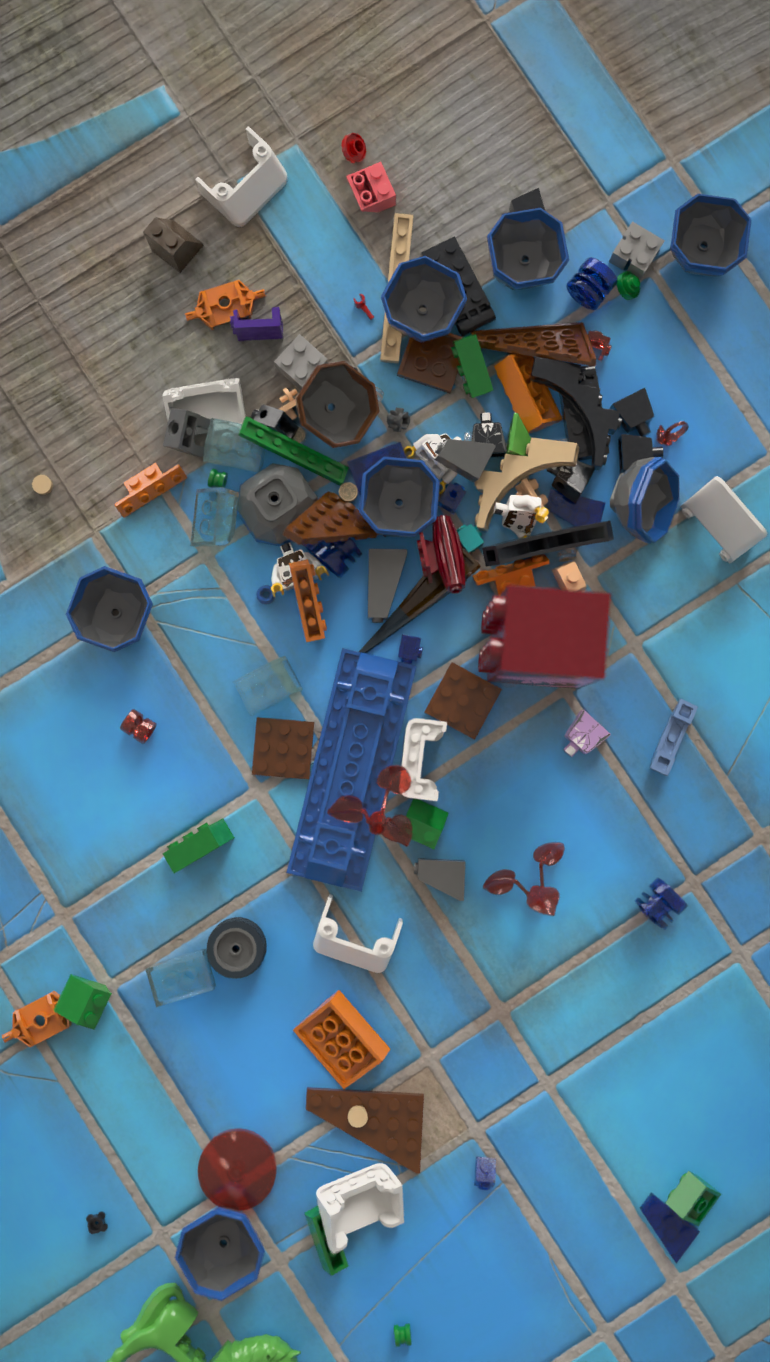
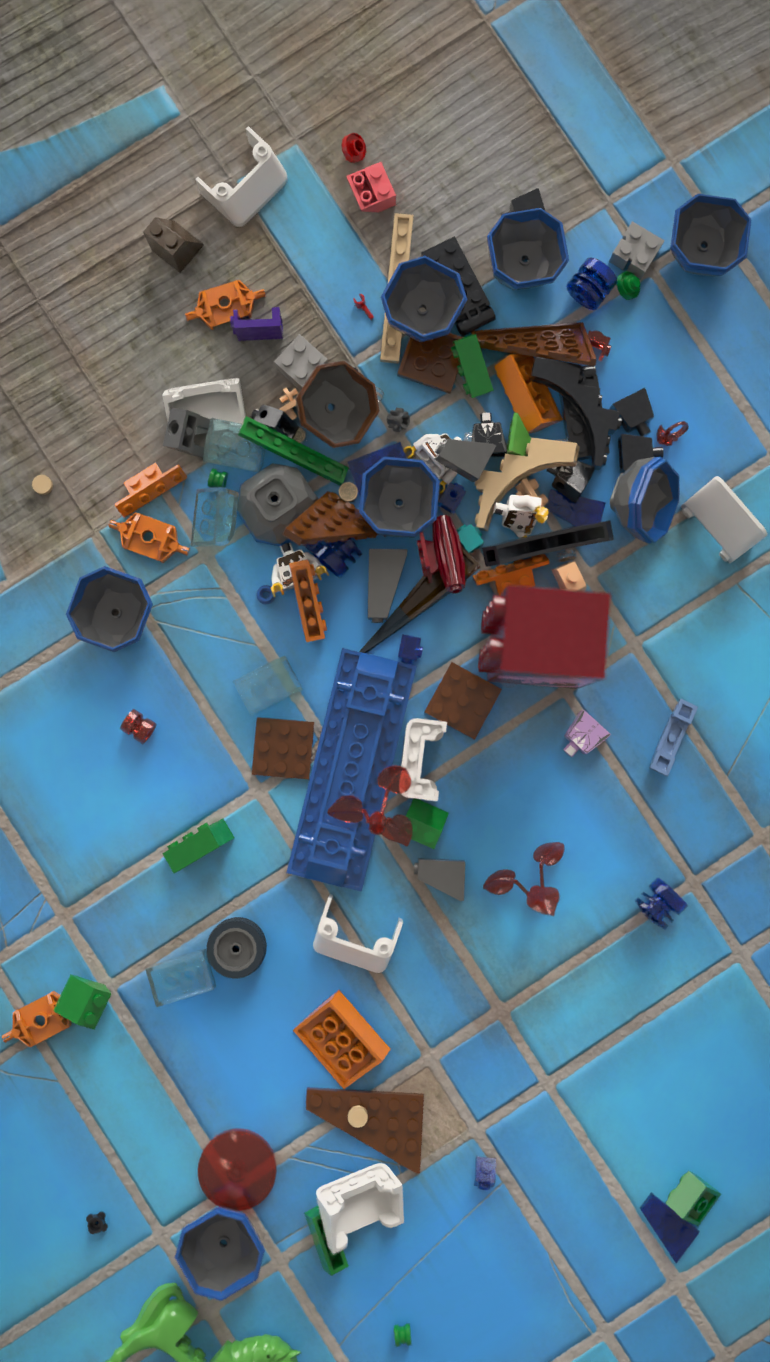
(159, 548): none -> orange plate

